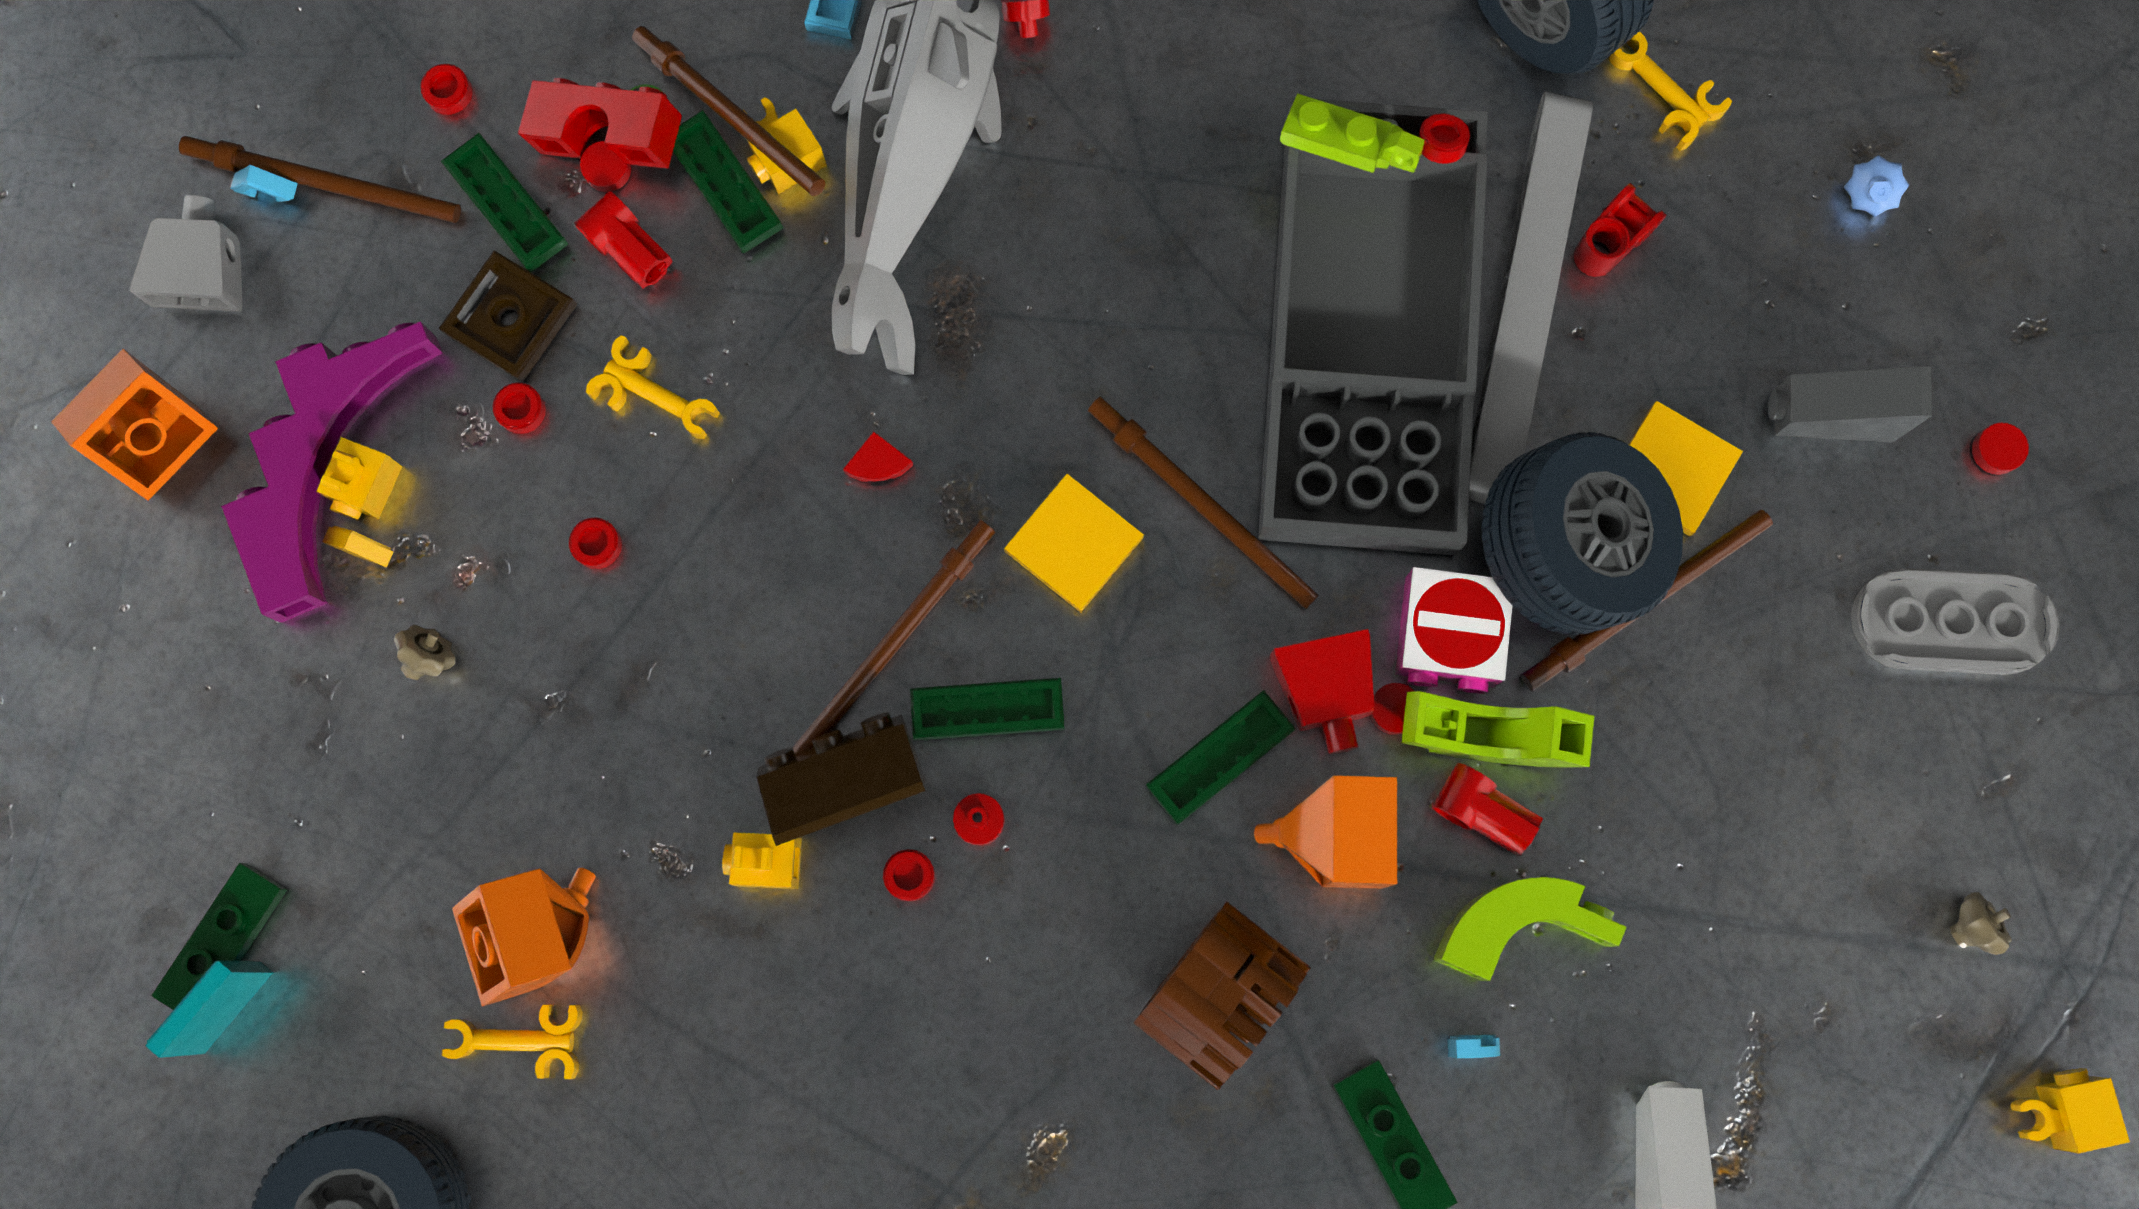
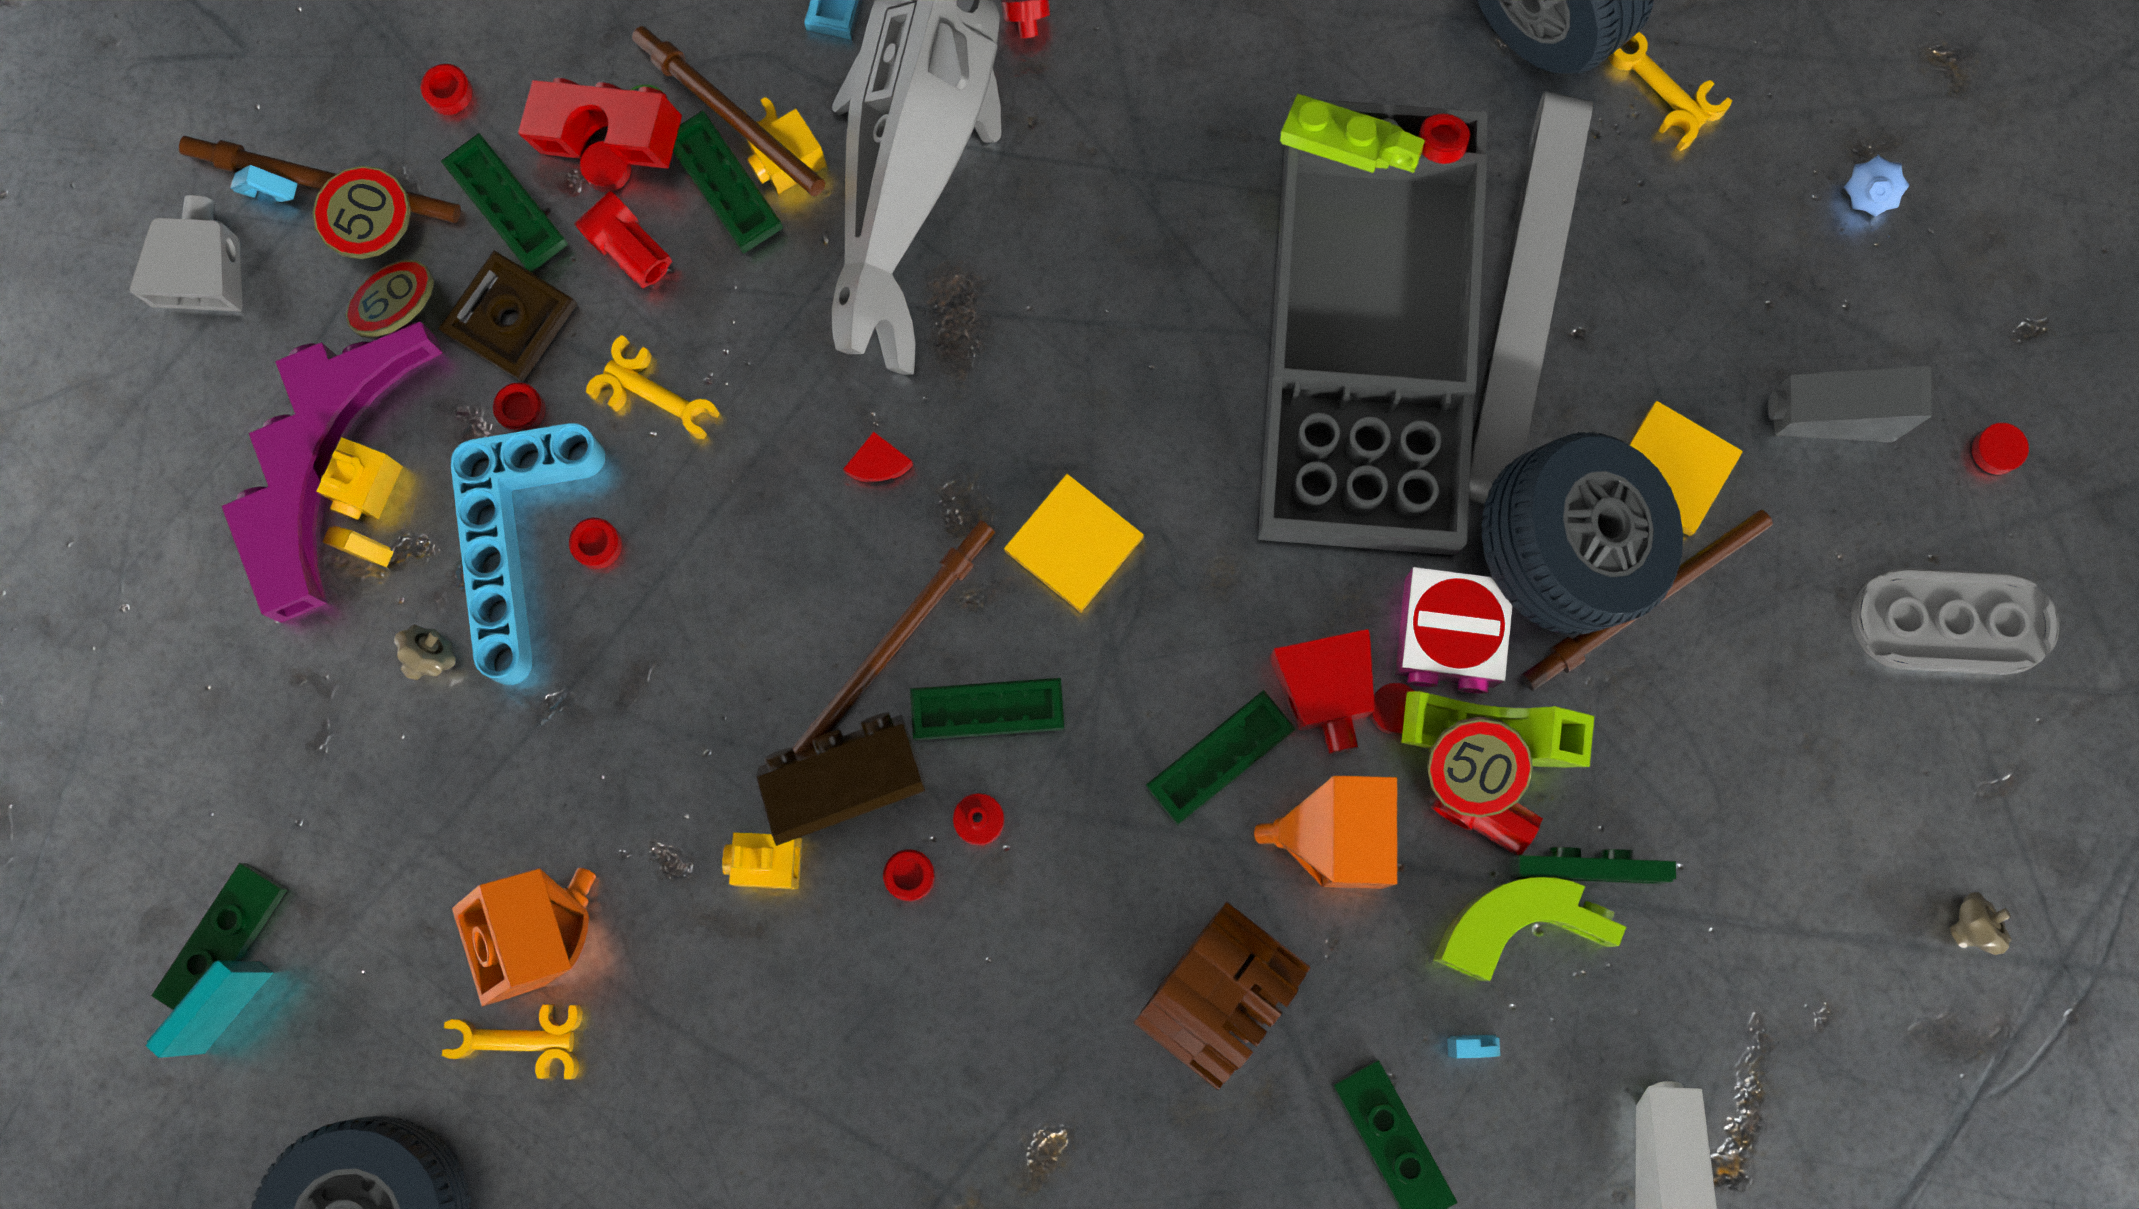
(134, 425): orange piece -> none
(361, 212): none -> piece
(389, 298): none -> piece
(500, 533): none -> medium azure beam
(1132, 438): reddish brown bar -> none
(1479, 767): none -> piece
(1613, 866): none -> dark green plate
(1620, 227): red piece -> none
(2075, 1112): yellow brick -> none

